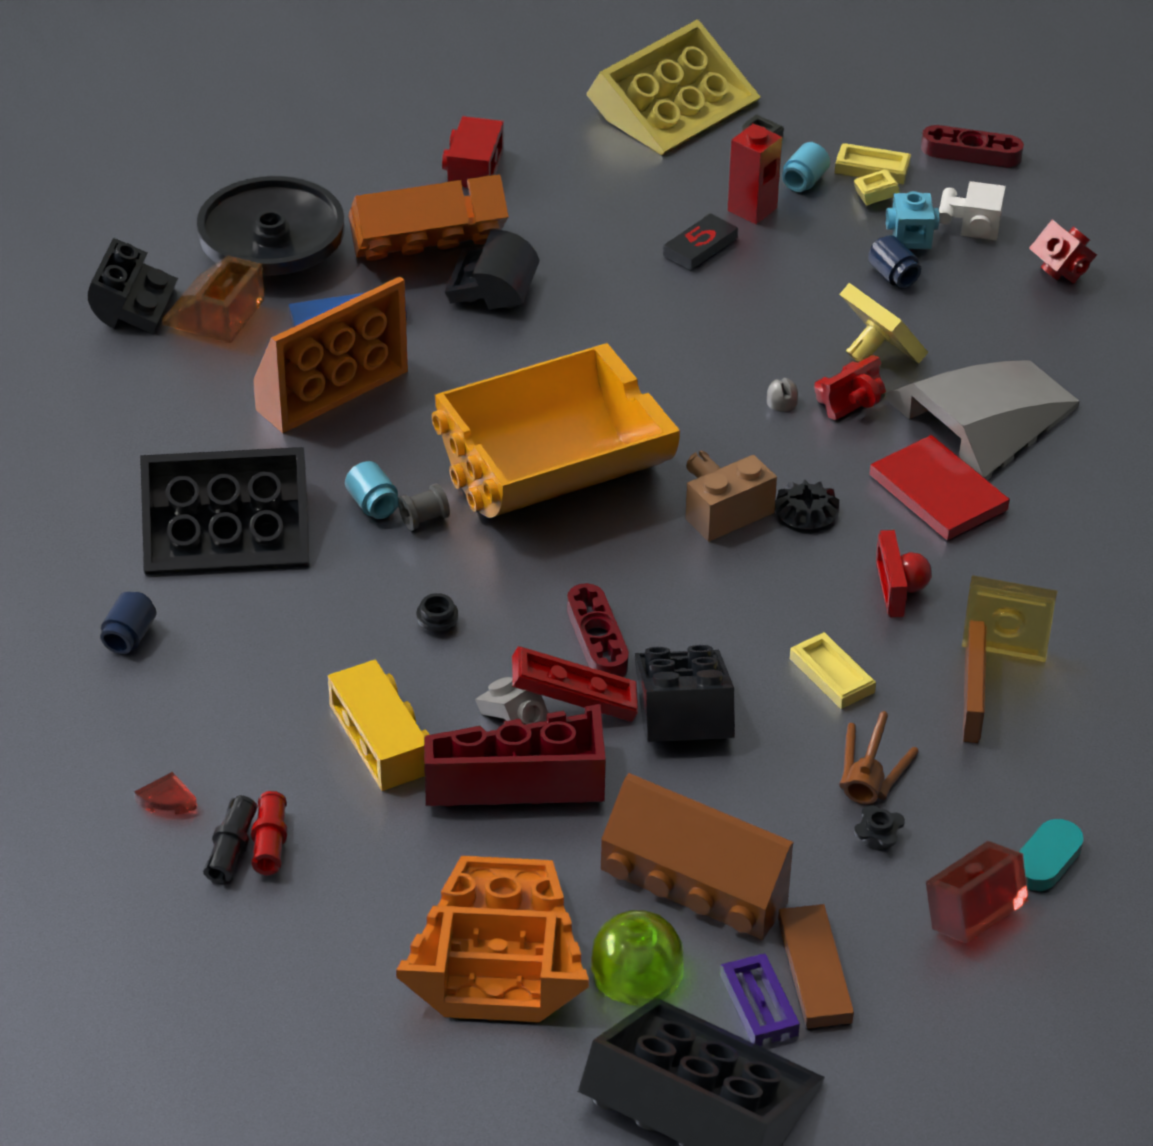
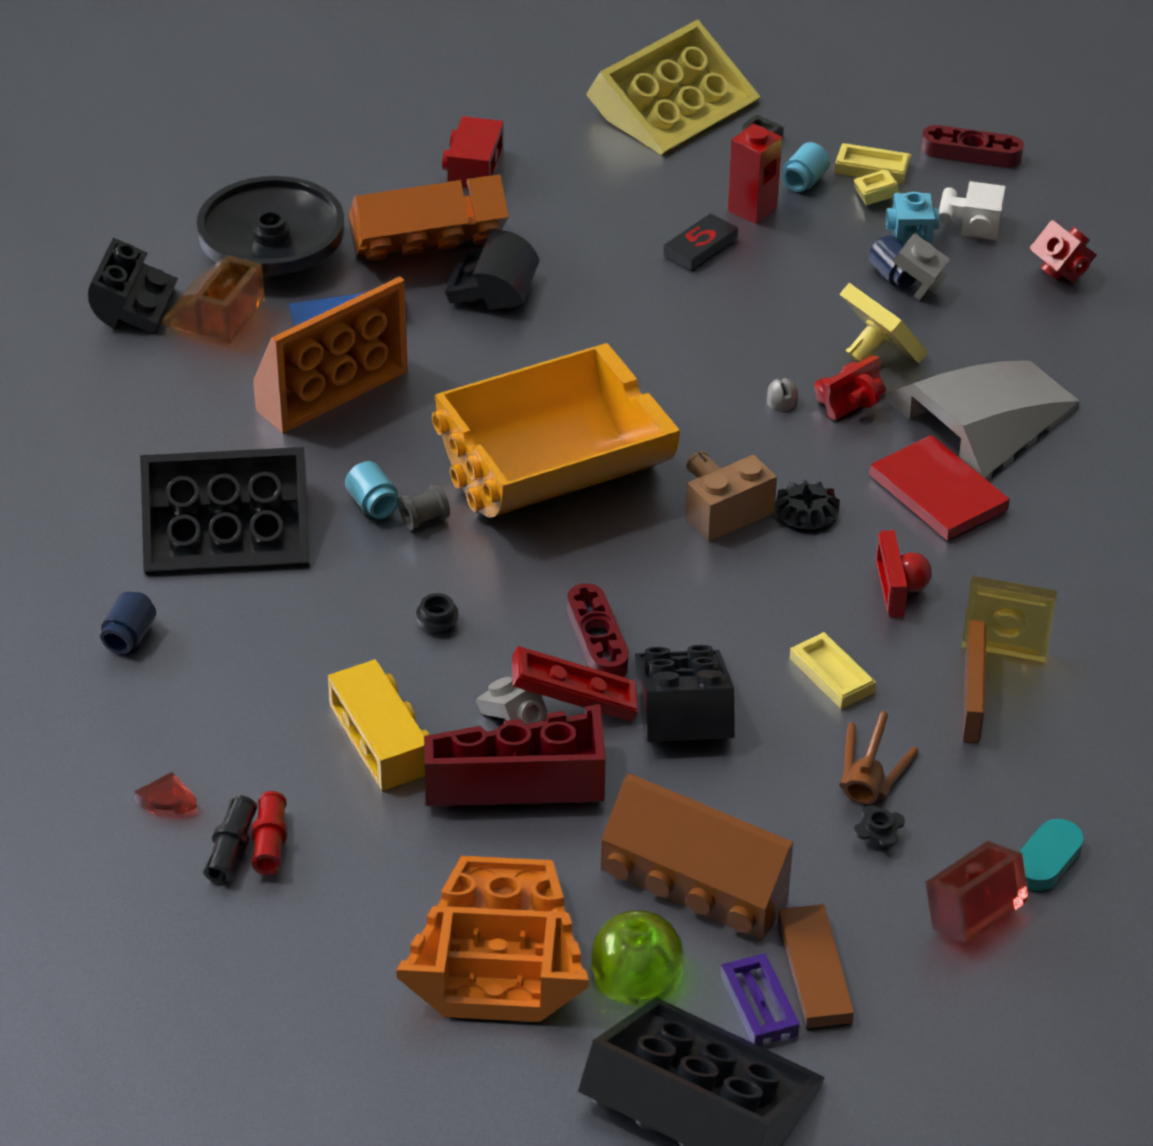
(922, 263): none -> light grey bracket

